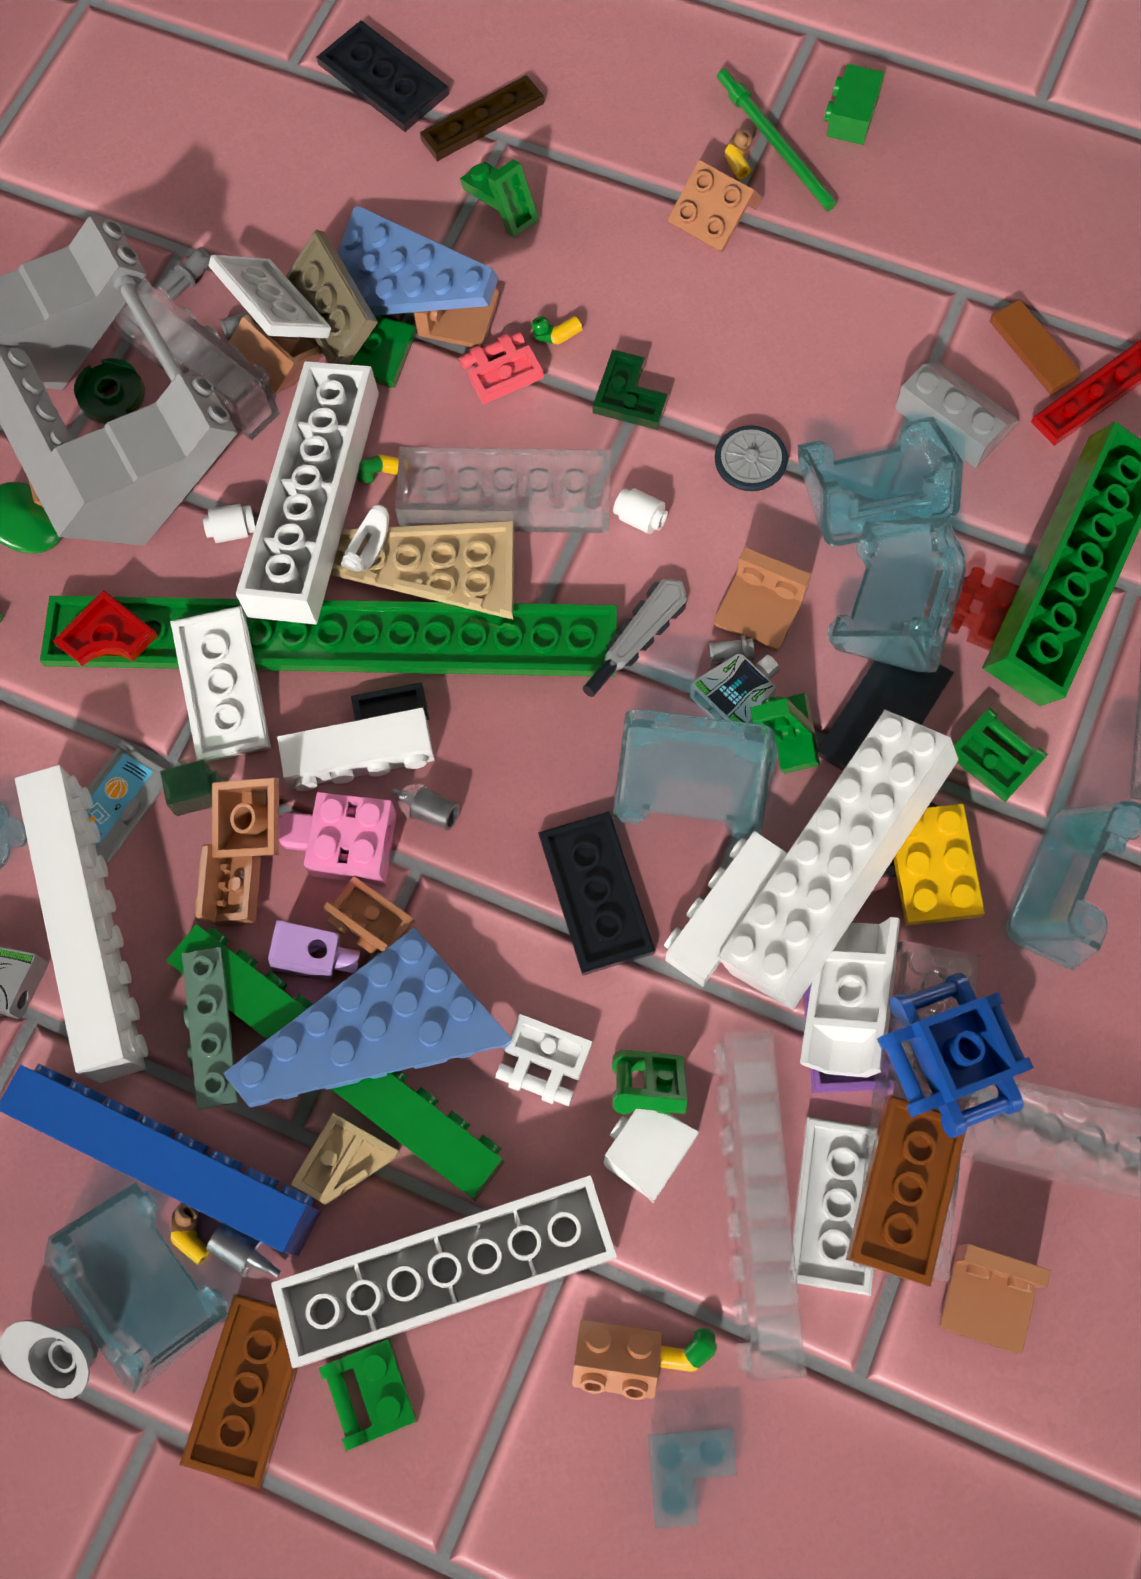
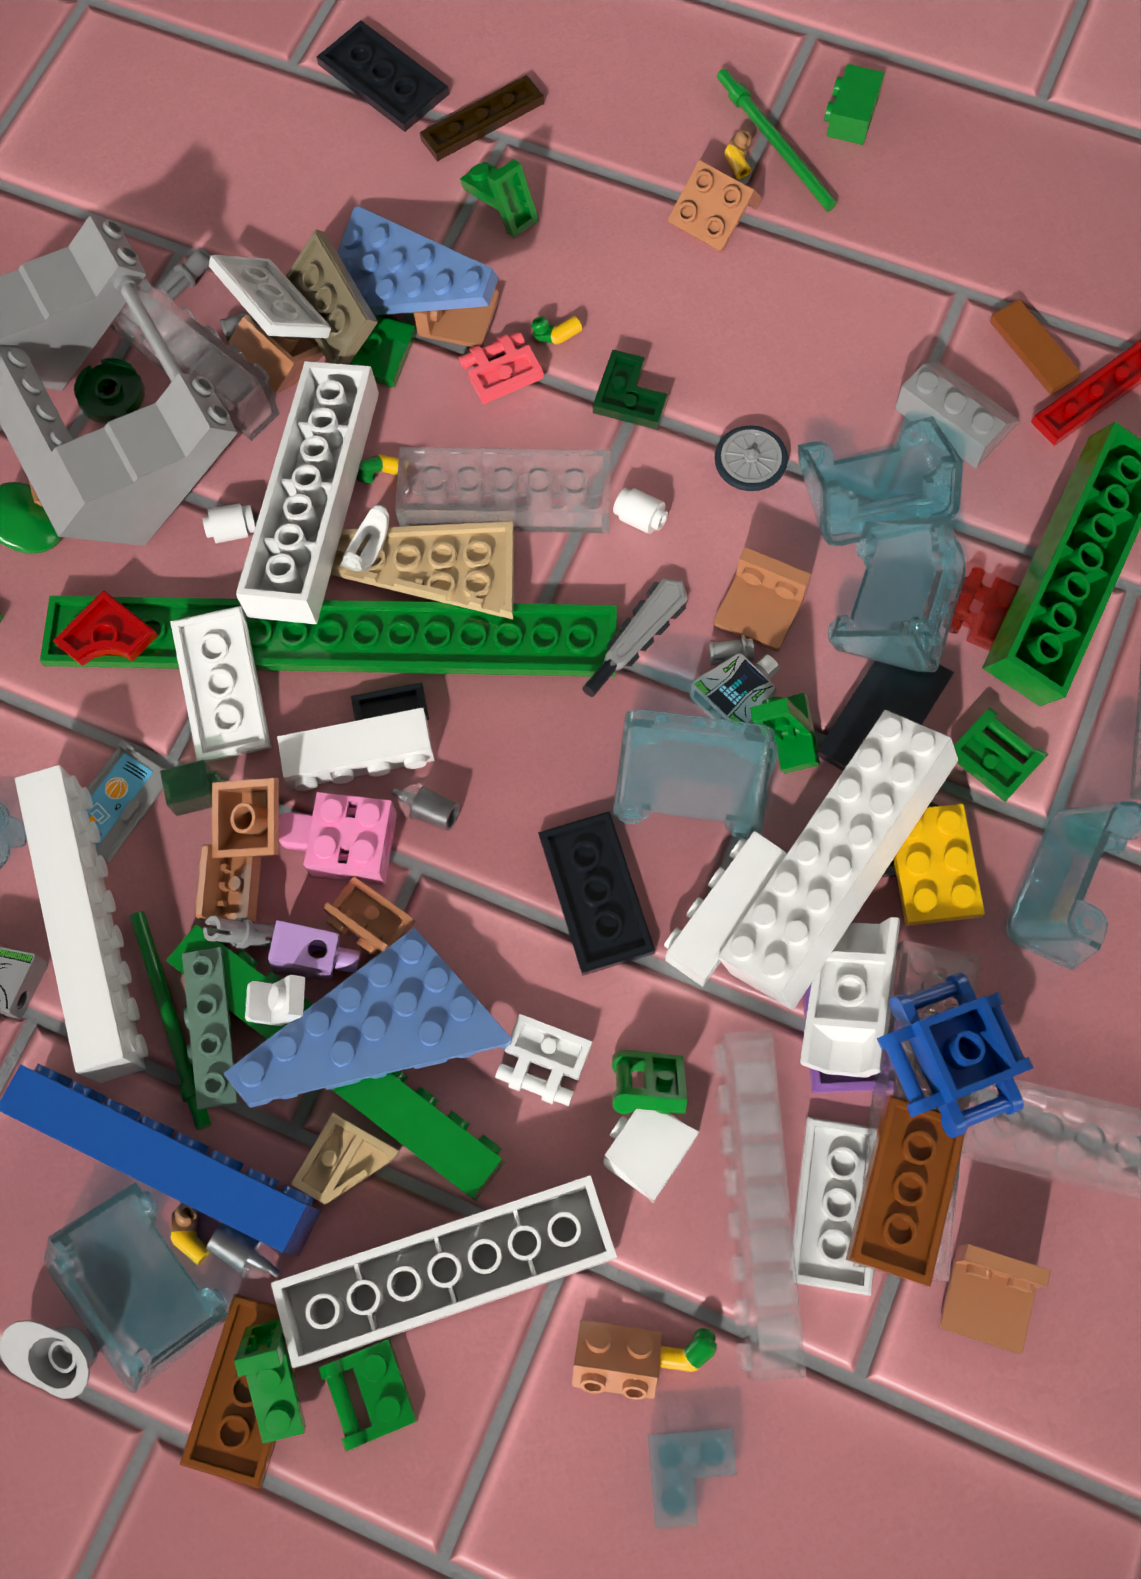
(169, 1017): none -> green bar
(239, 932): none -> light grey pin
(271, 1381): none -> green bracket
(276, 1002): none -> white bracket

